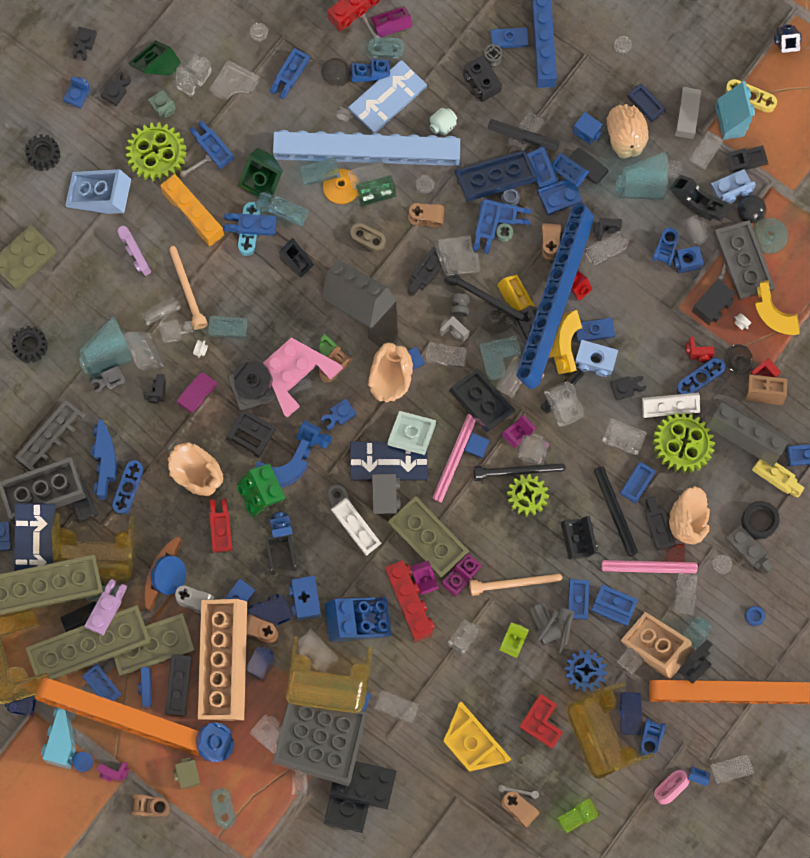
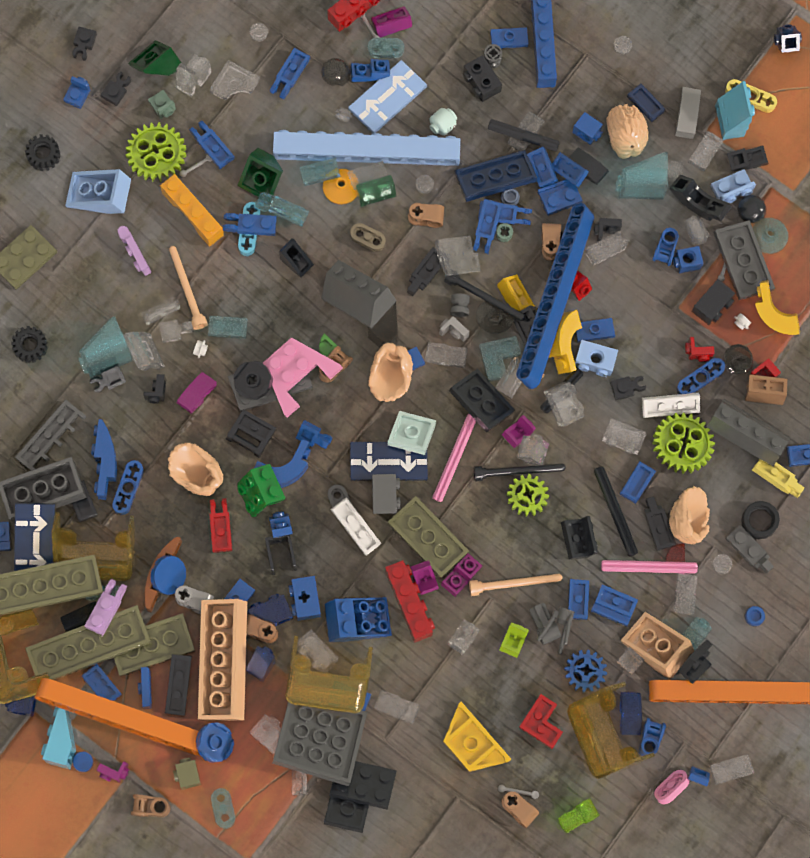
(340, 413): blue plate -> none
(477, 445): blue tile -> none

